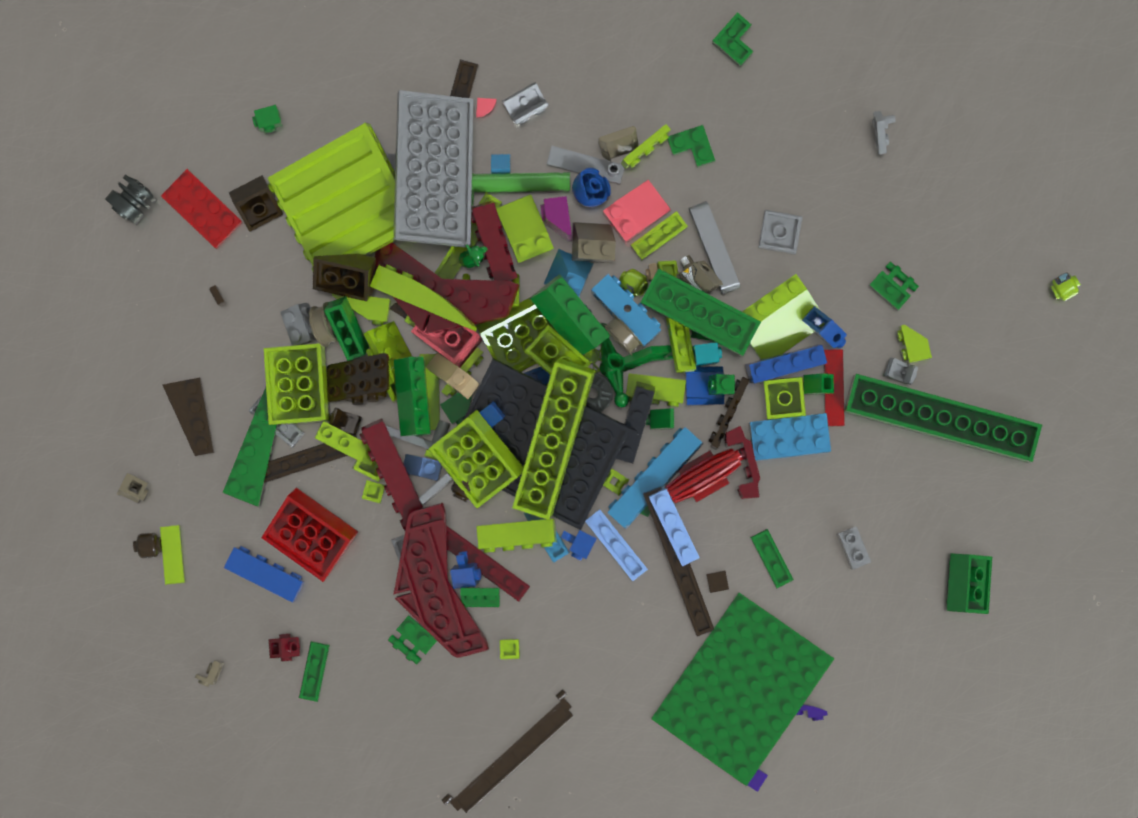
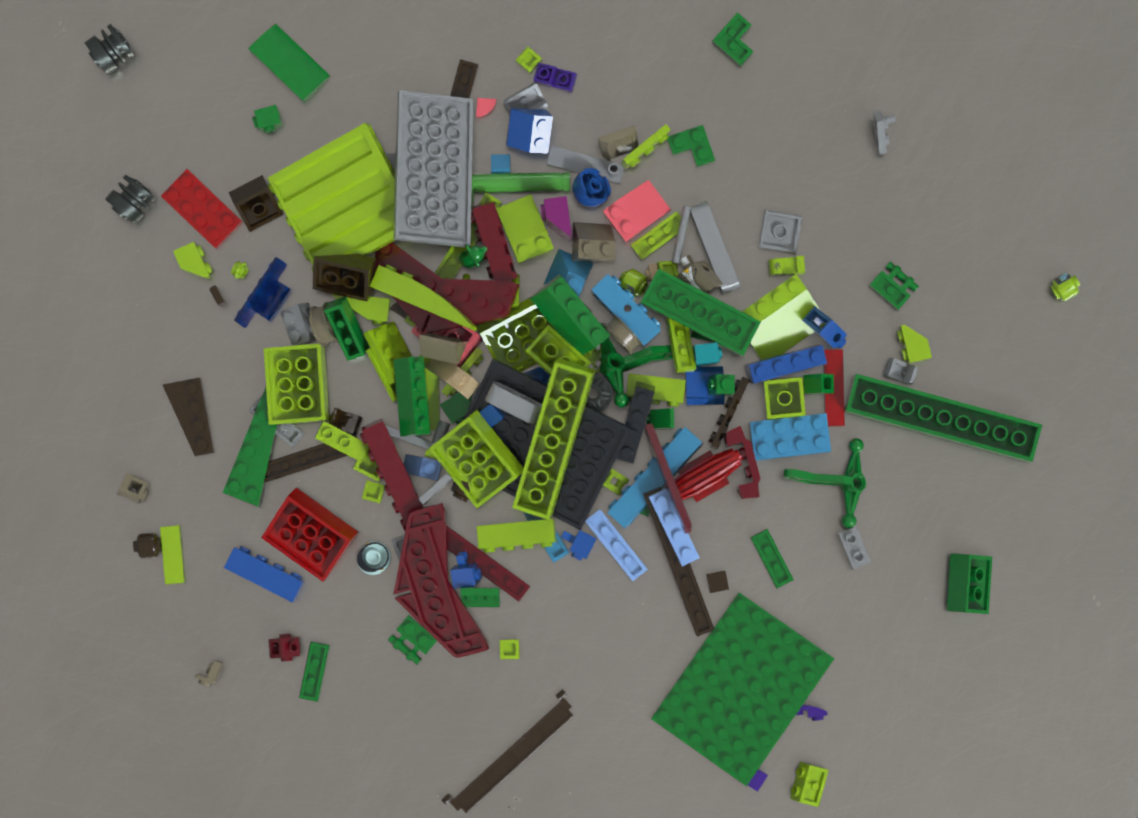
(109, 49): none -> pearl dark grey wheel
(191, 260): none -> lime slope
(239, 270): none -> lime plate
(265, 296): none -> clear blue bracket
(289, 62): none -> green slope
(359, 379): dark brown bracket -> none
(373, 557): none -> light aqua piece
(441, 347): none -> dark tan slope
(514, 402): none -> light grey beam
(528, 59): none -> lime tile
(529, 130): none -> blue slope
(555, 77): none -> dark purple slope
(668, 478): none -> dark red tile
(681, 234): none -> light grey bar
(787, 266): none -> lime leg
(809, 784): none -> lime bracket
(851, 483): none -> green piece

